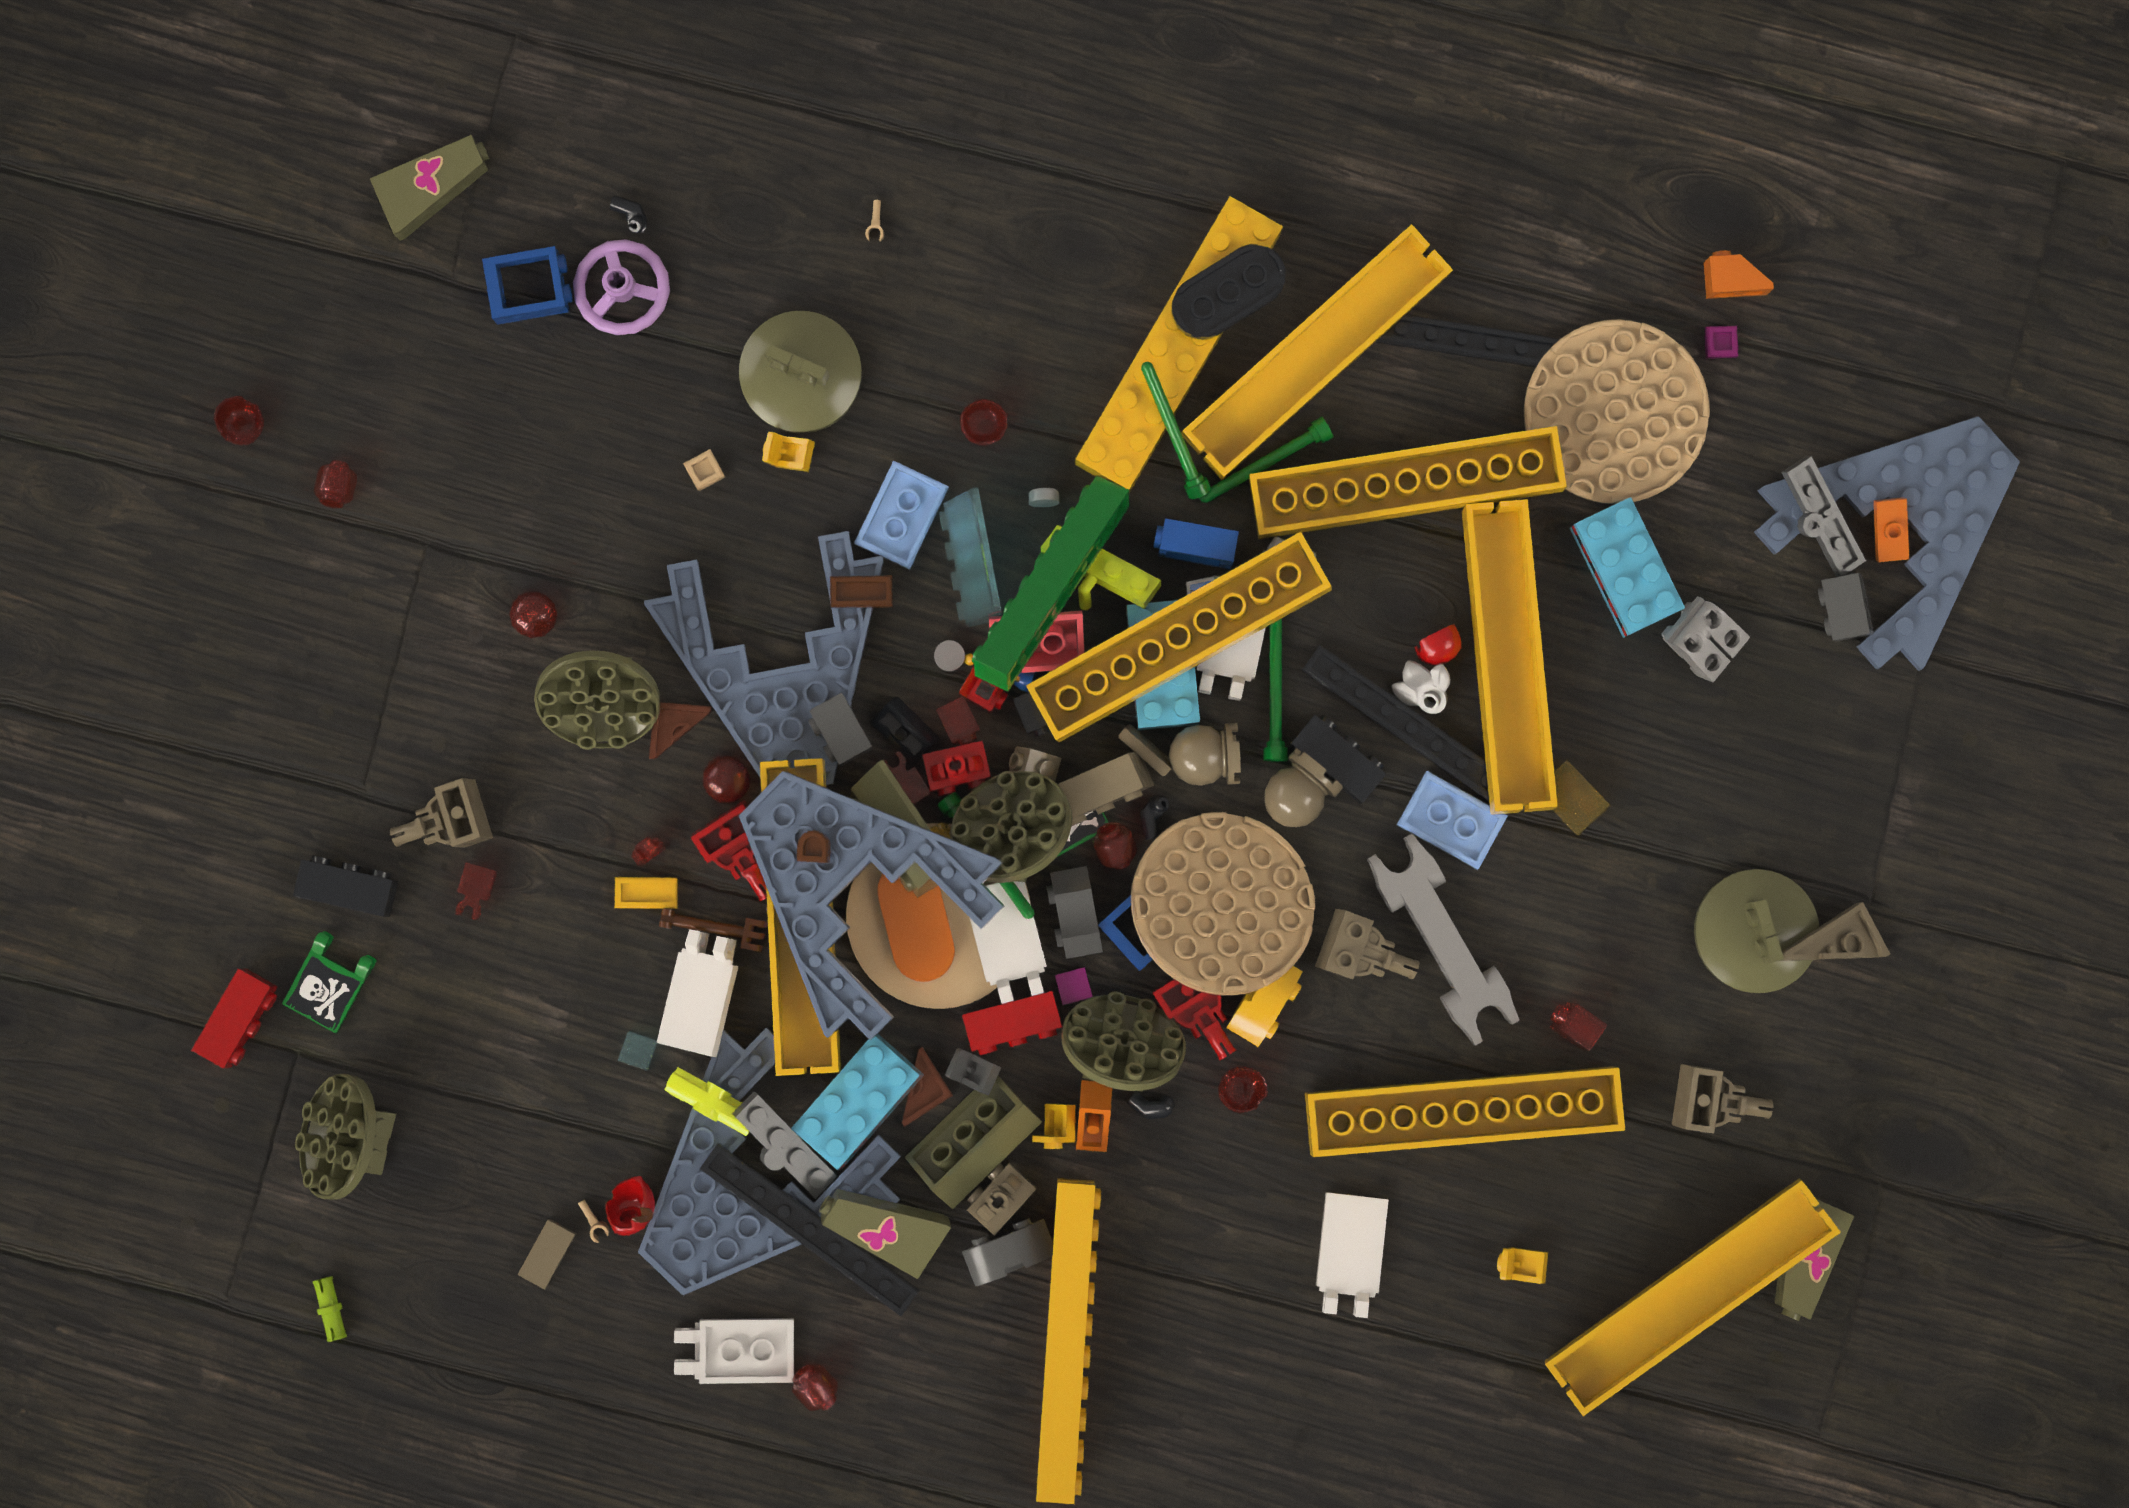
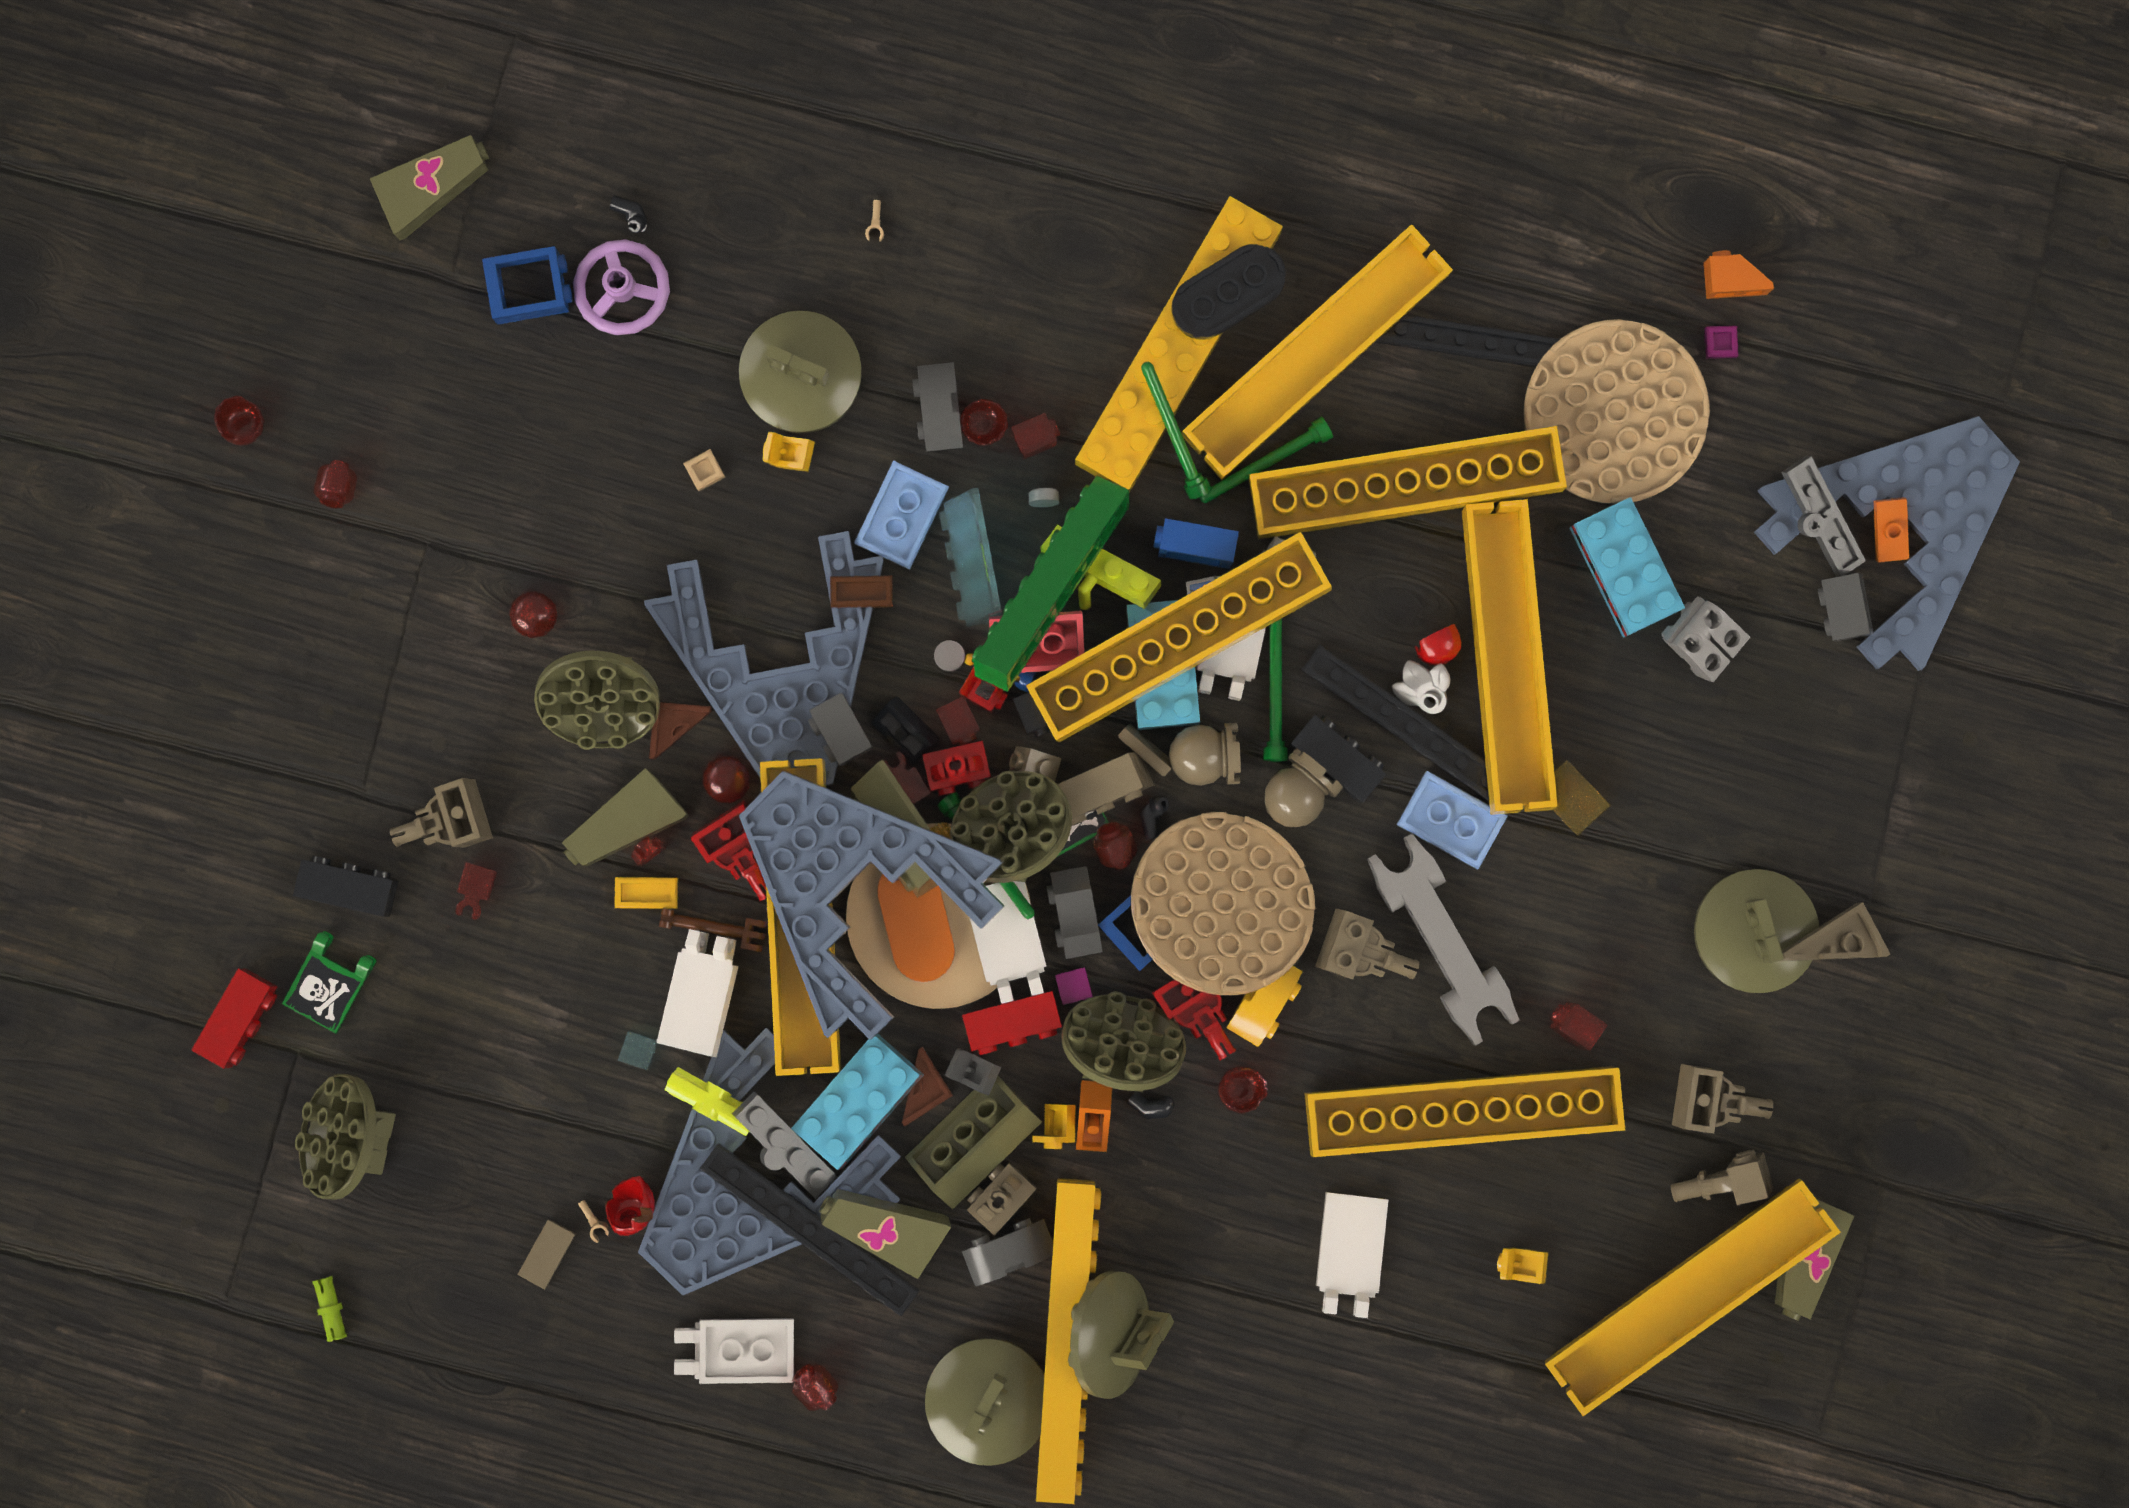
(627, 818): none -> olive slope
(814, 847): reddish brown tile -> none
(939, 407): none -> dark grey brick
(986, 1401): none -> olive bracket
(1035, 435): none -> clear red brick
(1114, 1334): none -> olive bracket
(1745, 1176): none -> dark tan brick

